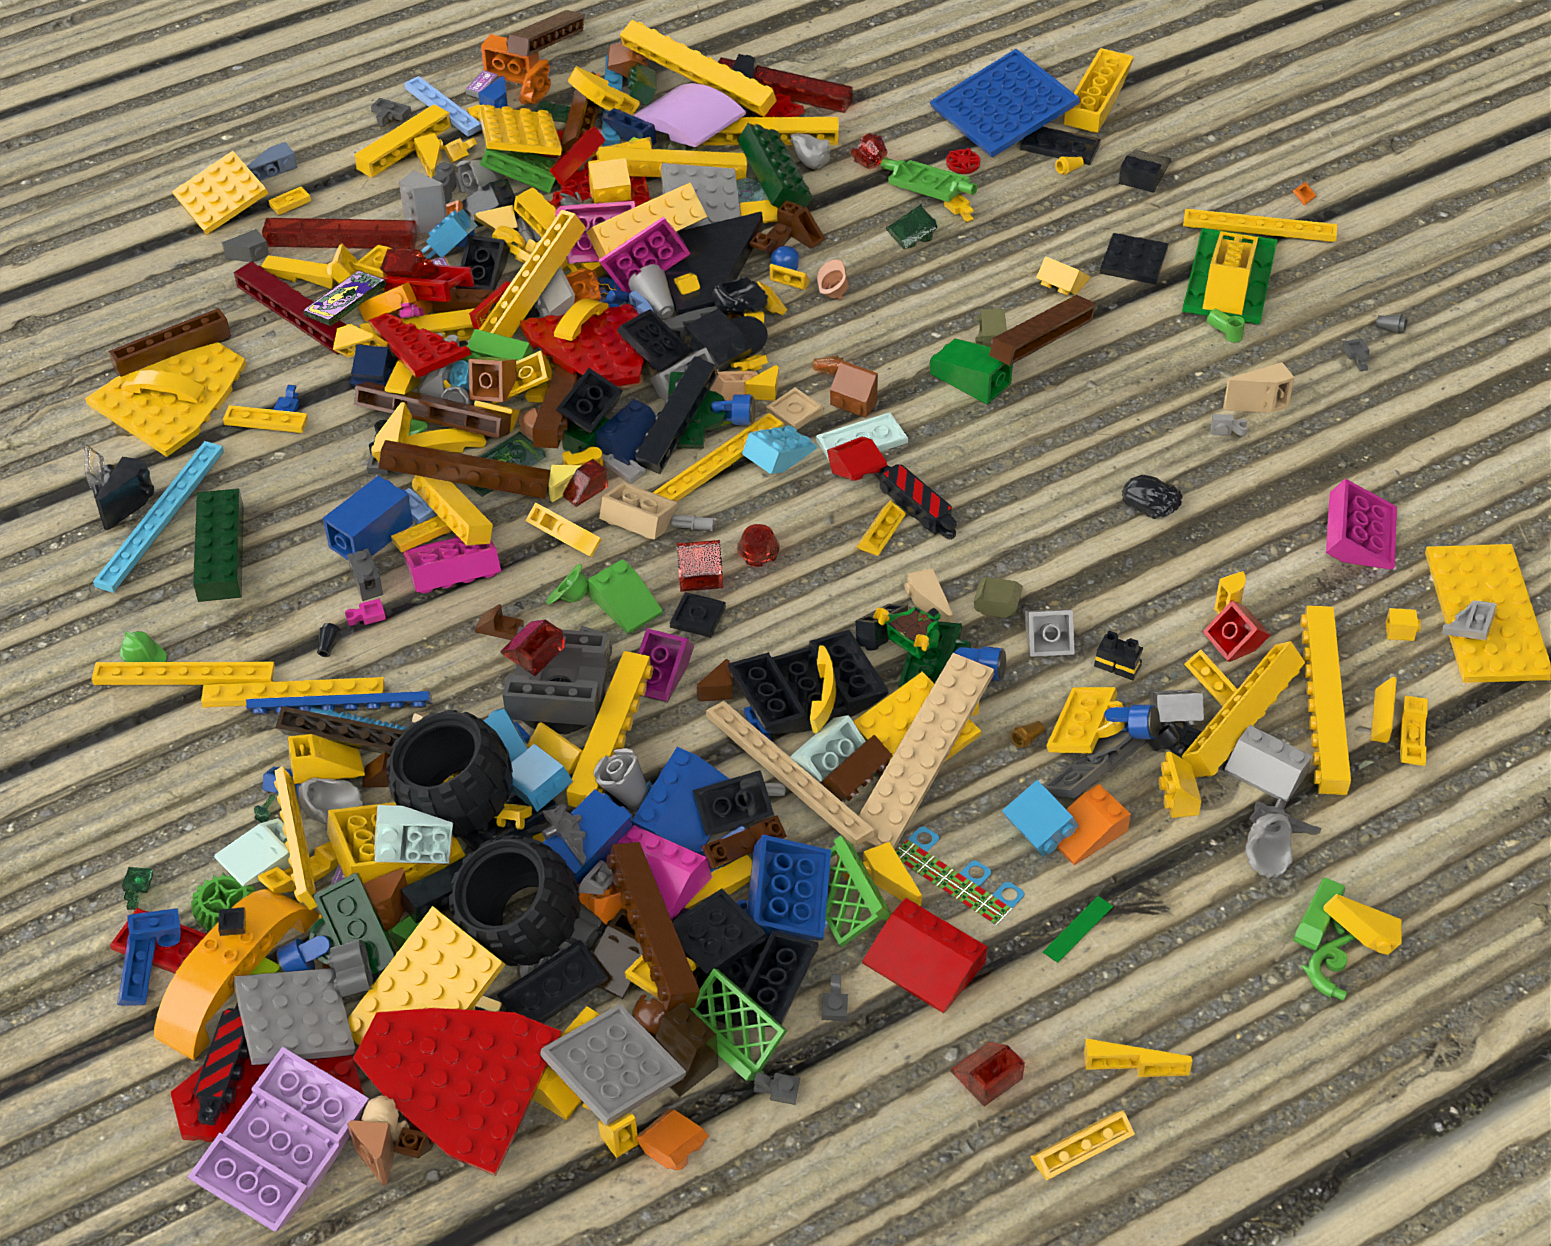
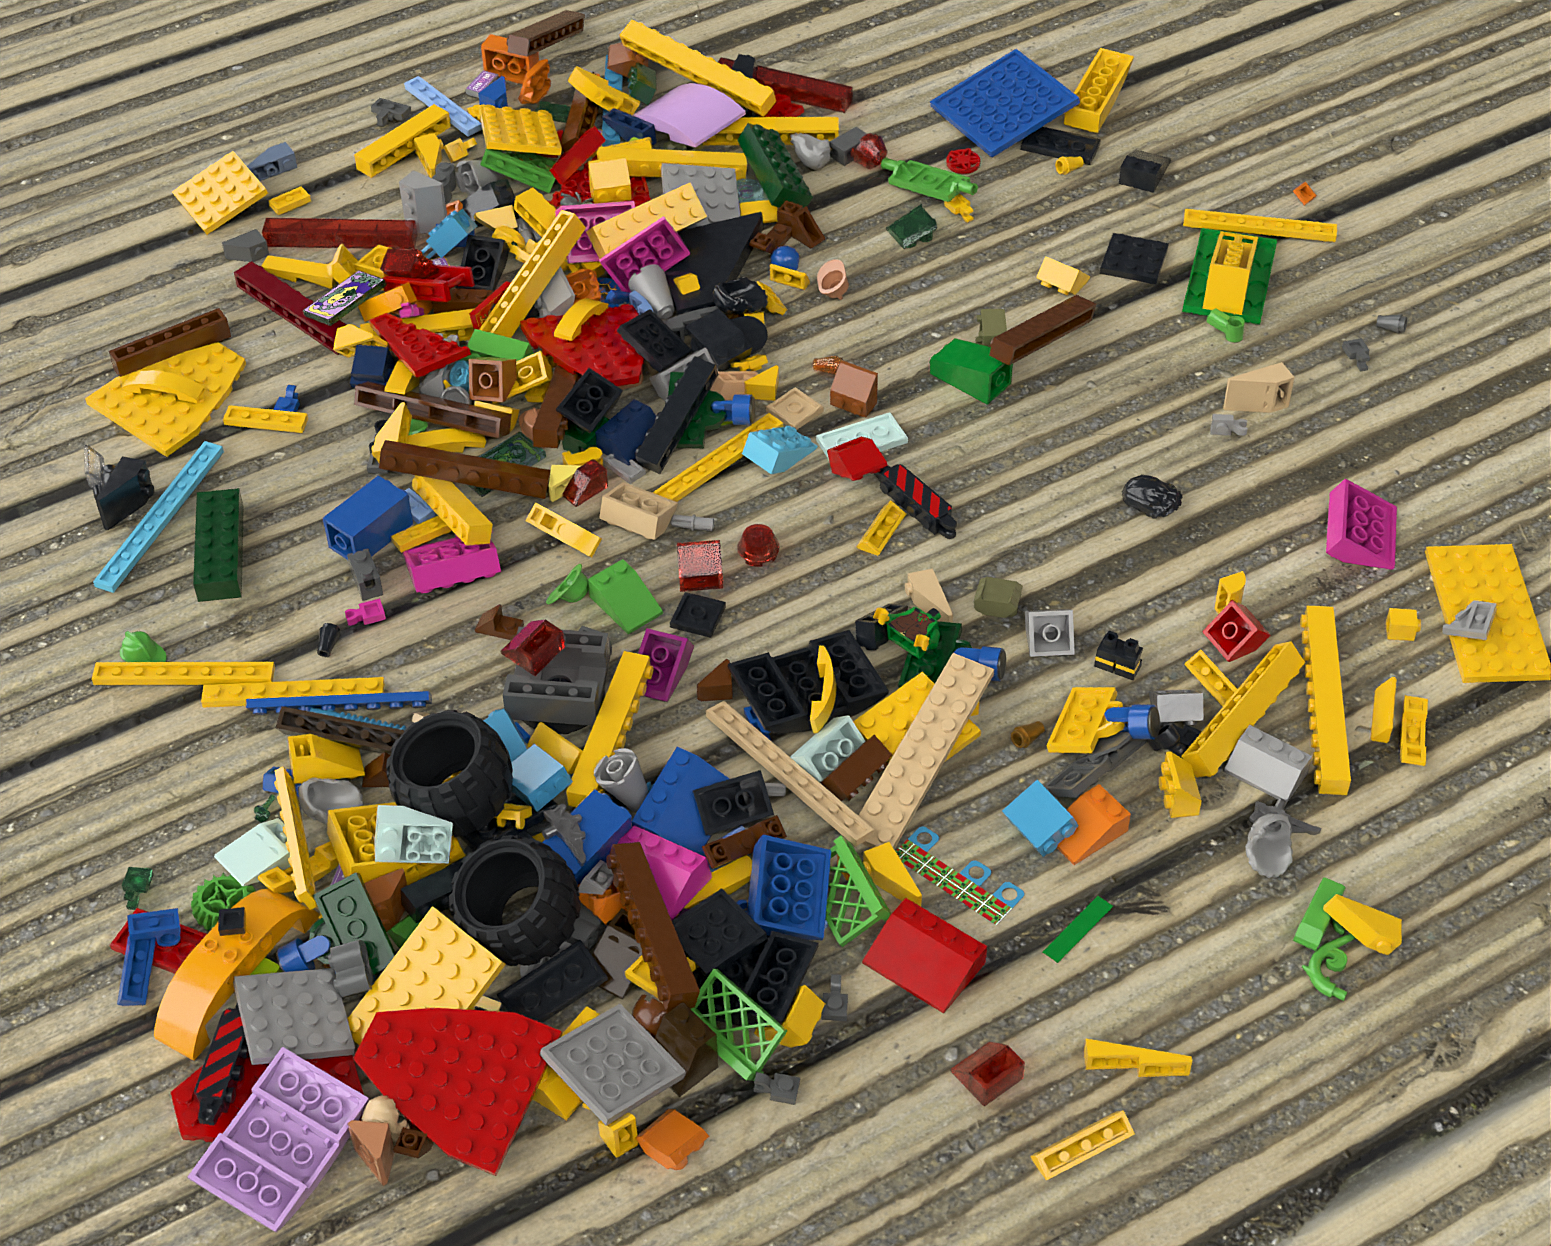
(800, 1019): none -> yellow slope
(843, 145): none -> dark grey brick

